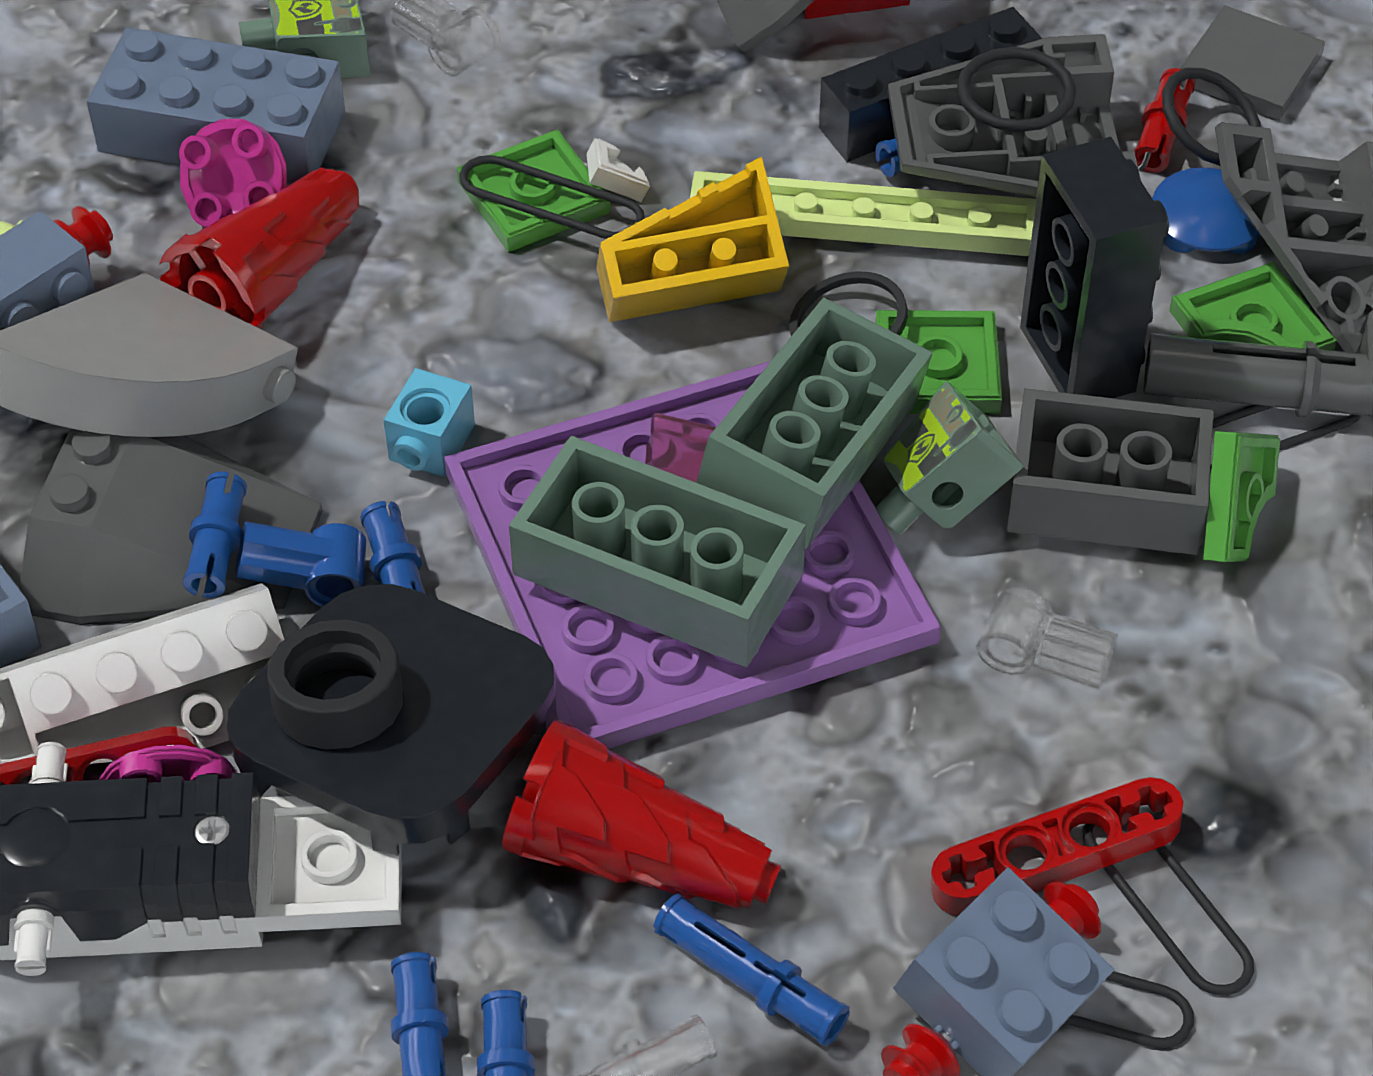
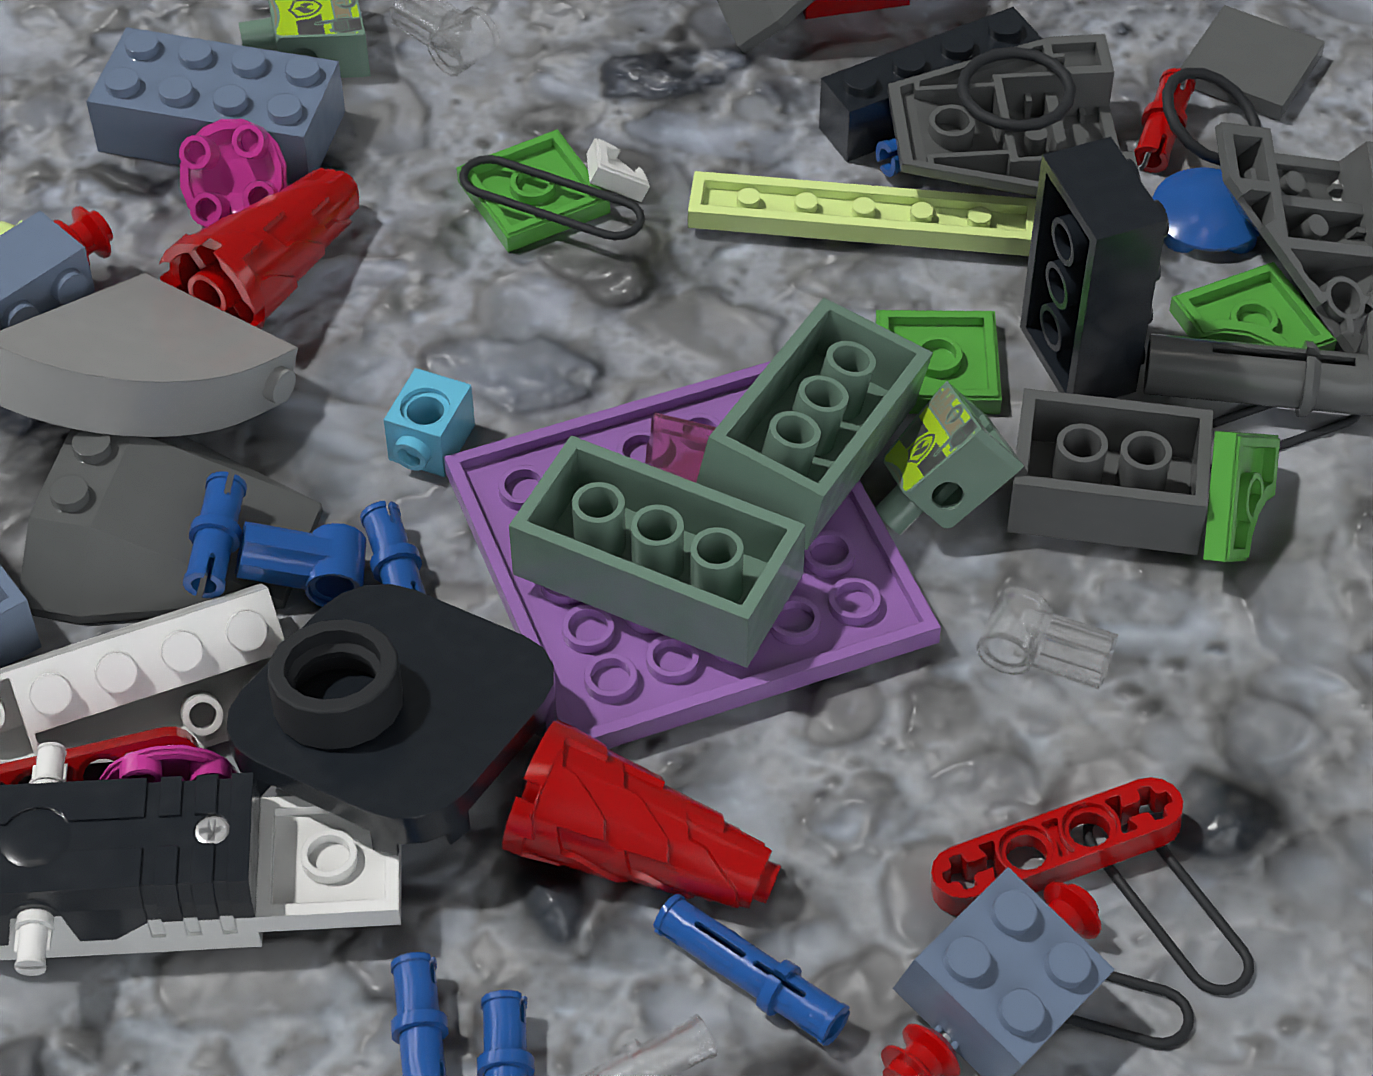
(698, 252): yellow wedge -> none
(848, 278): black piece -> none

